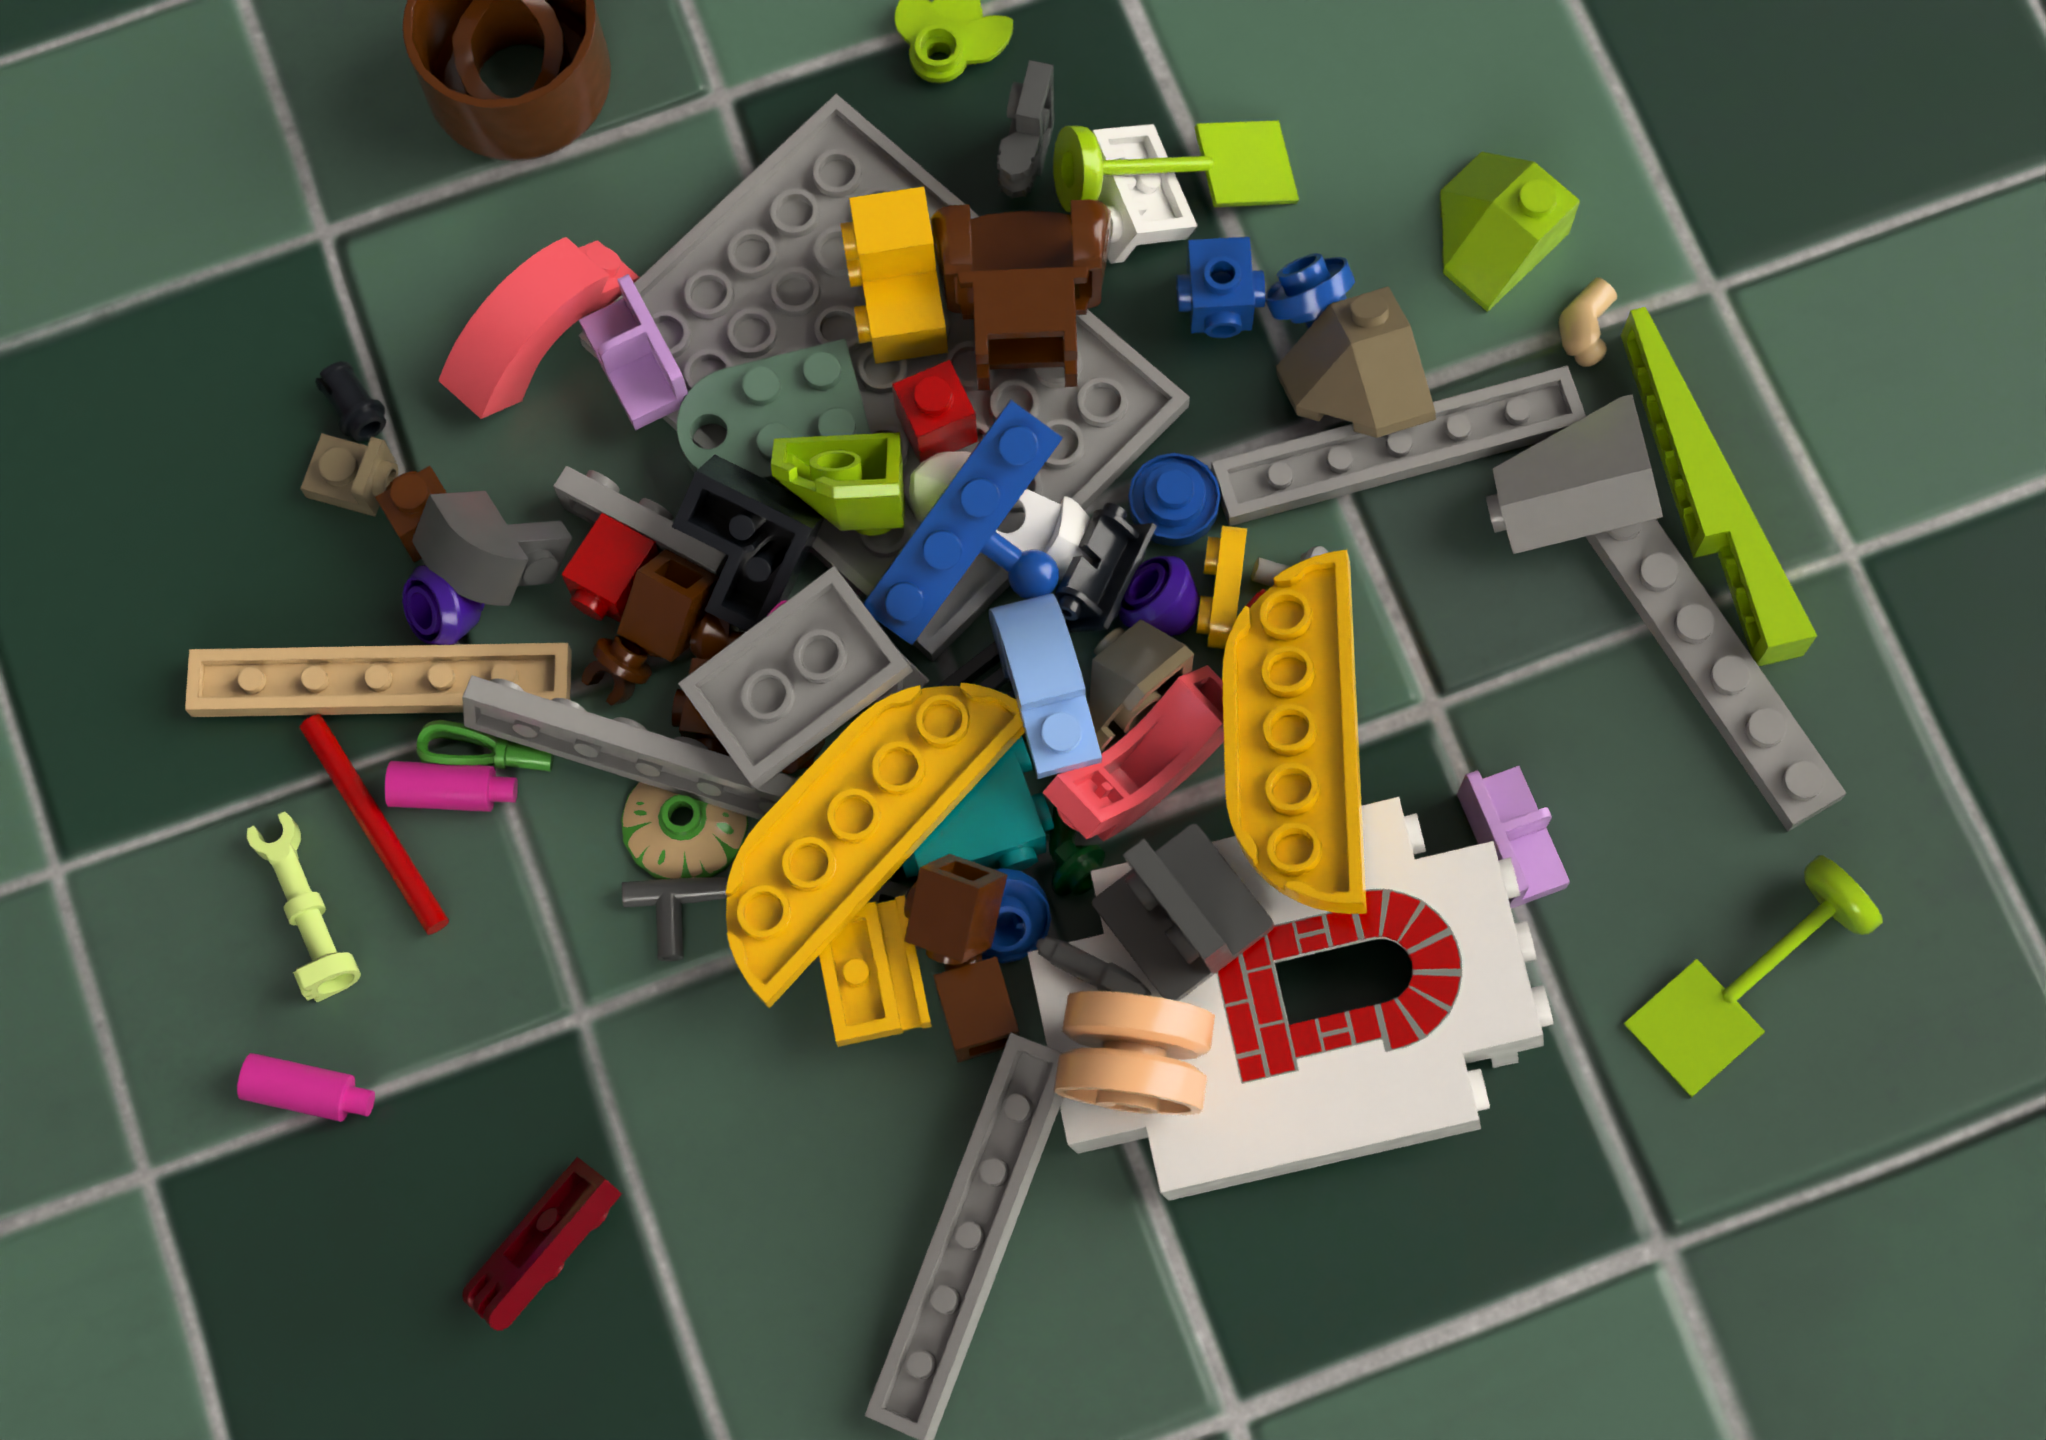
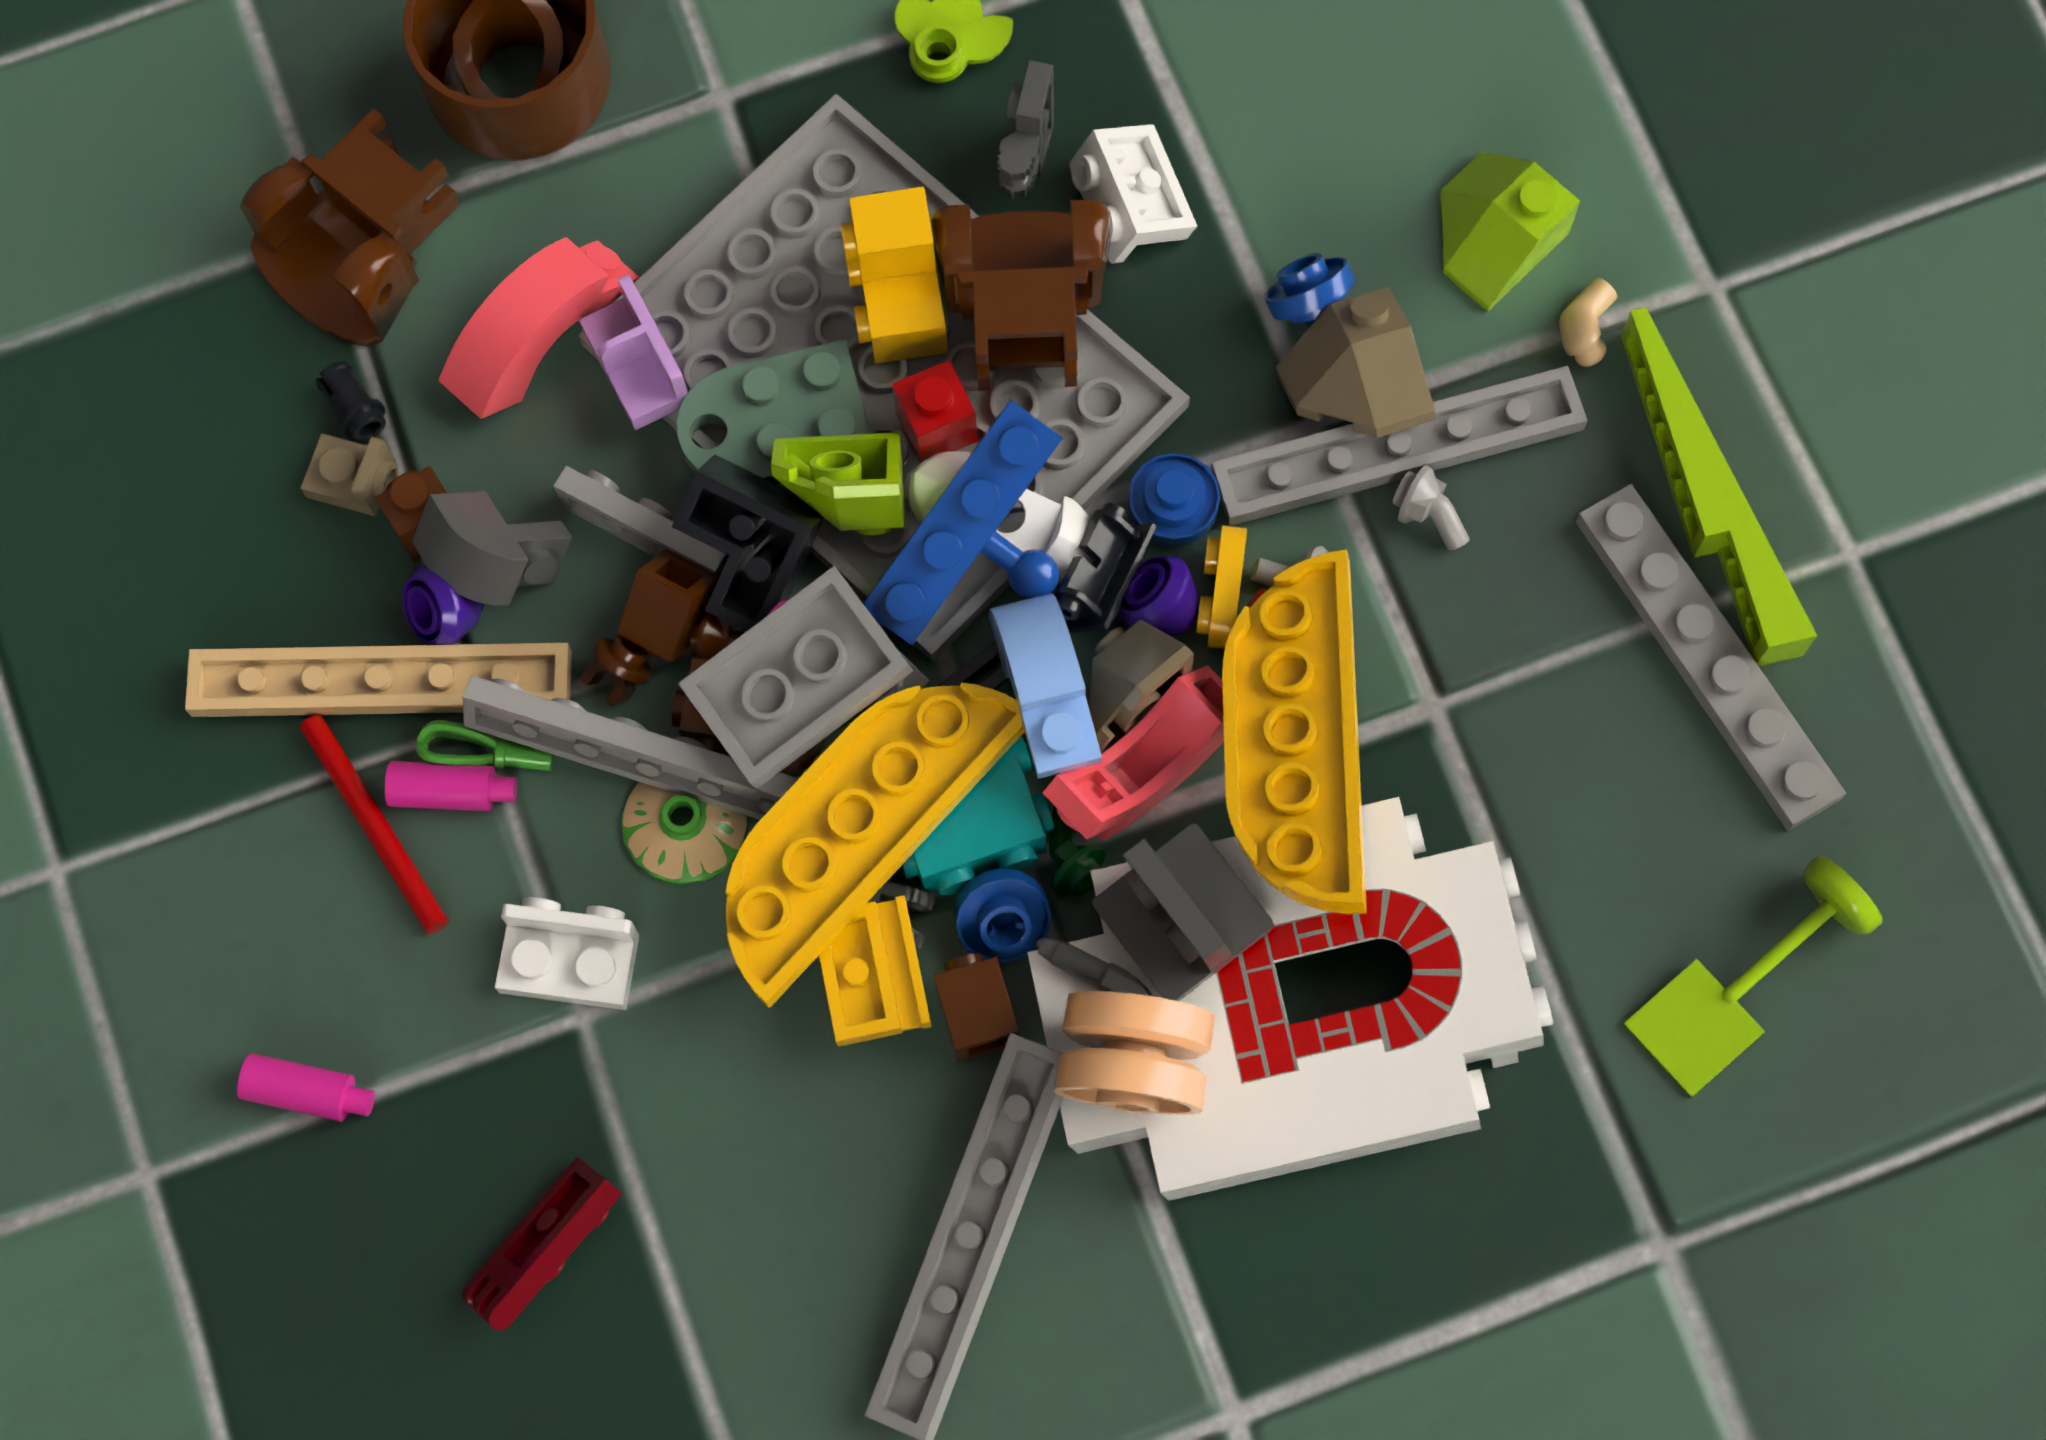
(329, 970): yellowish green piece -> none
(348, 249): none -> reddish brown piece
(567, 954): none -> white bracket
(606, 567): red brick -> none
(668, 898): dark grey piece -> none
(954, 909): reddish brown brick -> none
(1220, 286): blue brick -> none
(1240, 159): lime piece -> none
(1423, 496): none -> light grey plate
(1506, 813): lavender panel -> none
(1577, 481): light grey slope -> none

